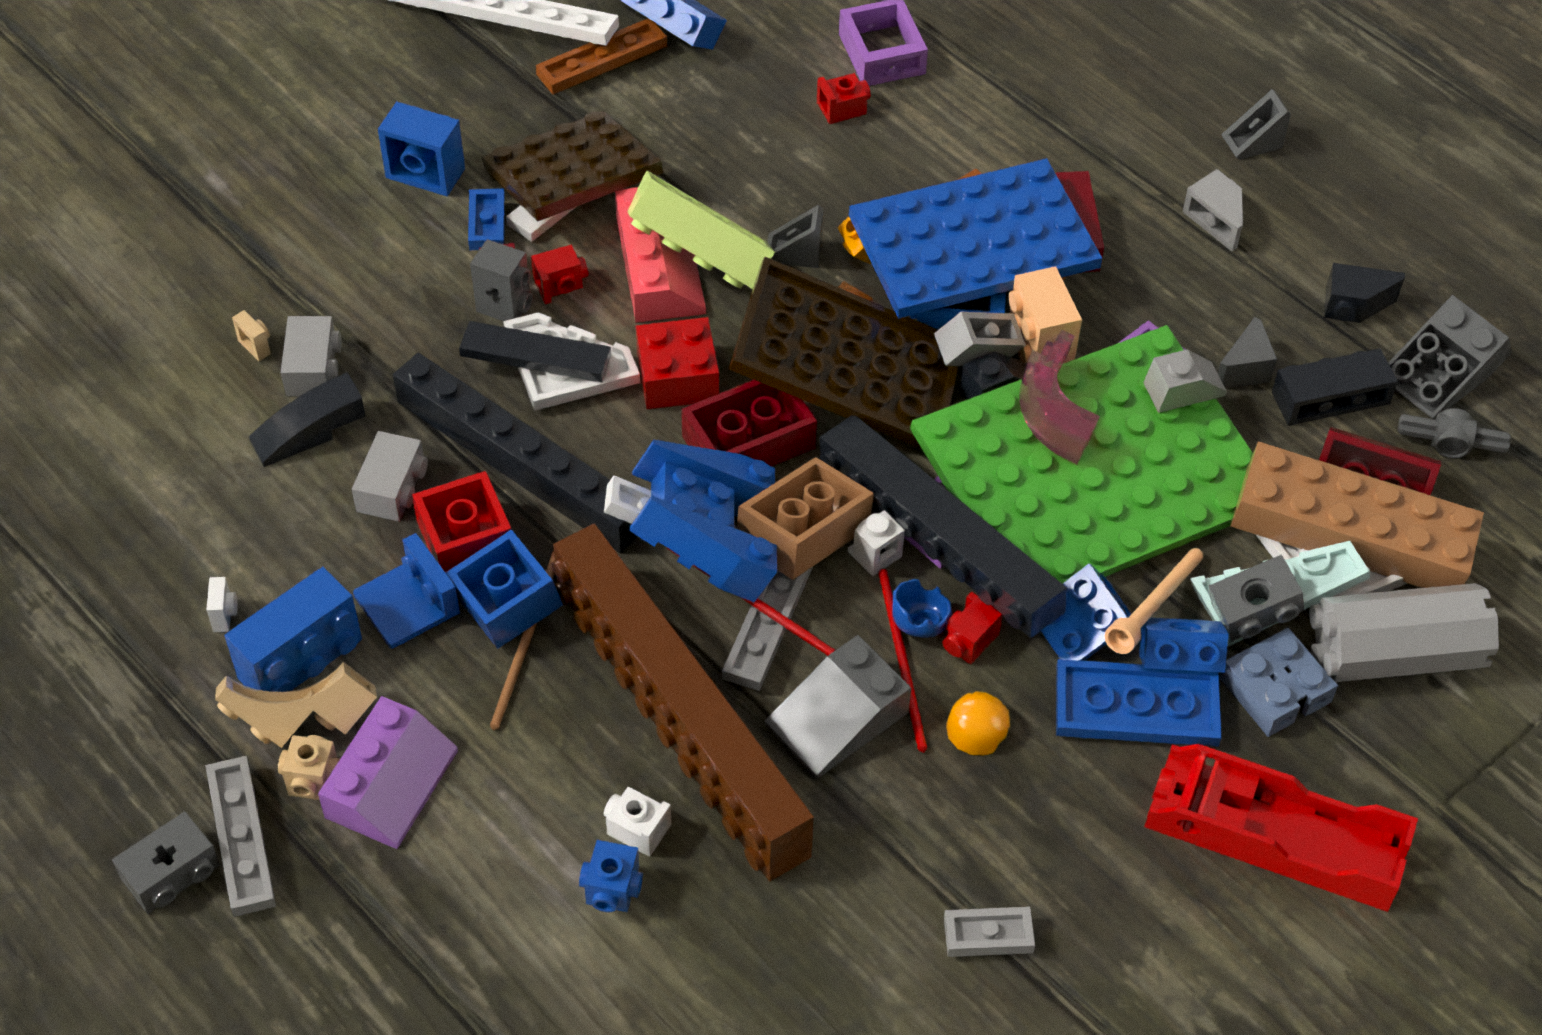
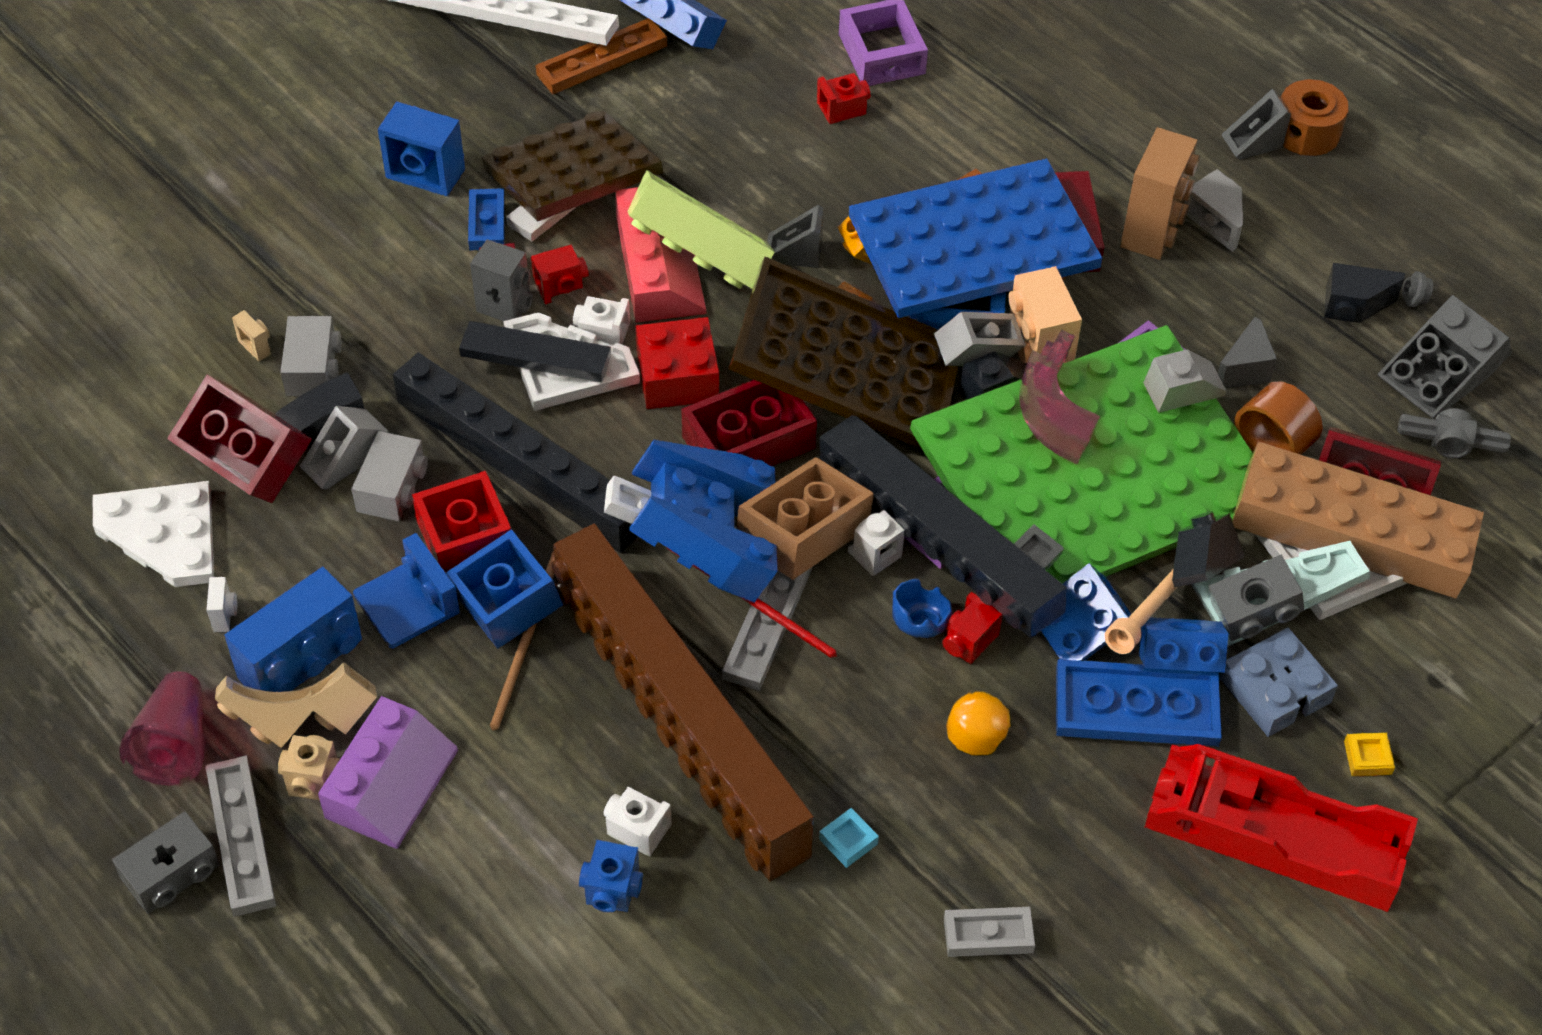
(161, 529): none -> white plate
(168, 732): none -> clear pink cone
(239, 439): none -> dark red brick
(341, 445): none -> light grey slope
(604, 318): none -> white brick
(840, 707): slope -> none
(848, 837): none -> medium azure plate
(903, 662): red axle -> none
(1039, 547): none -> dark grey plate
(1159, 193): none -> medium nougat brick
(1205, 549): none -> black slope
(1280, 418): none -> dark orange piece
(1318, 112): none -> dark orange piece
(1334, 386): black brick -> none
(1369, 754): none -> yellow tile
(1404, 632): light grey brick -> none
(1417, 289): none -> dark grey plate

